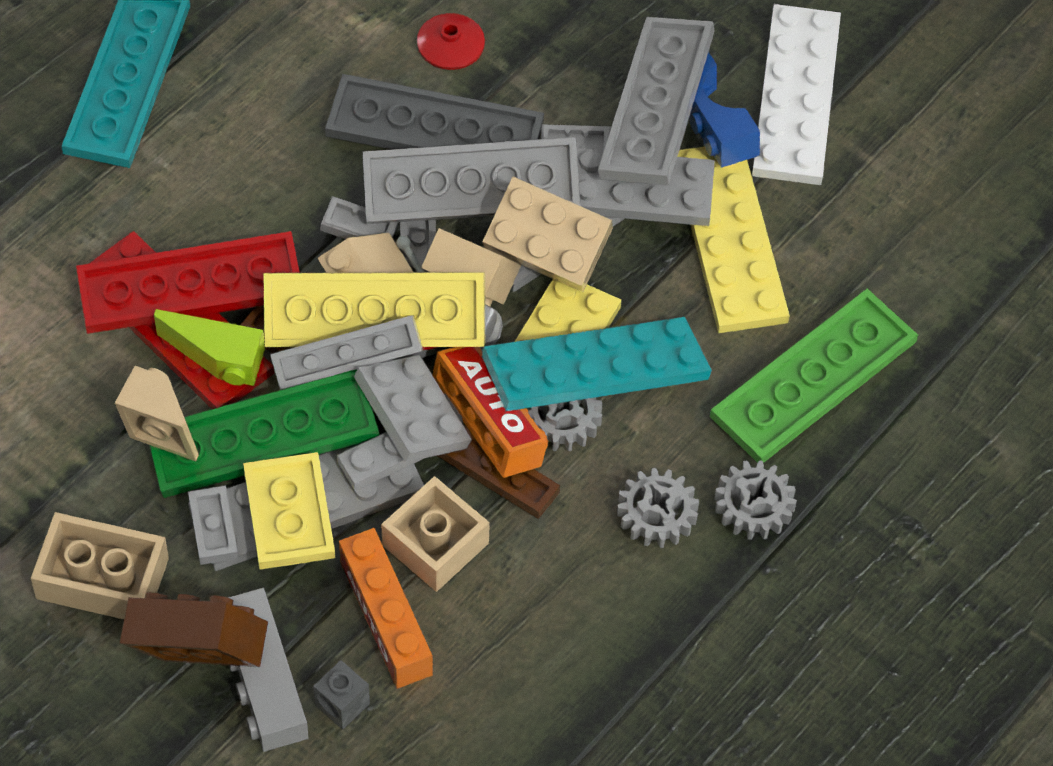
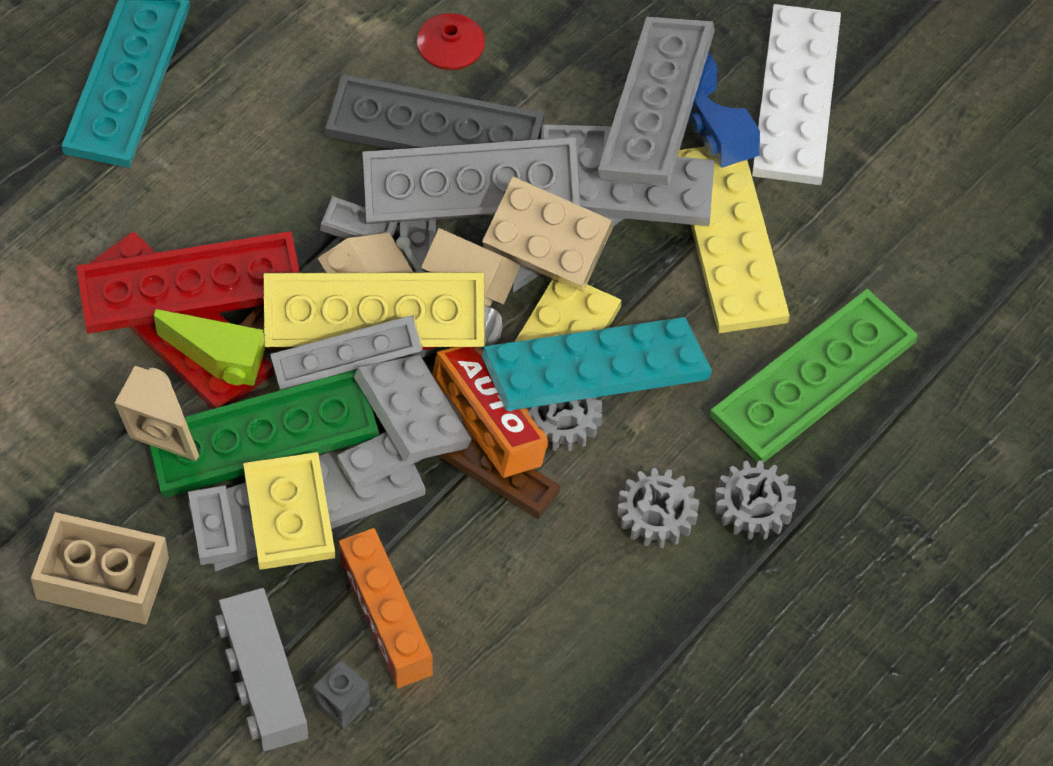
(194, 630): reddish brown brick -> none
(435, 533): tan brick -> none

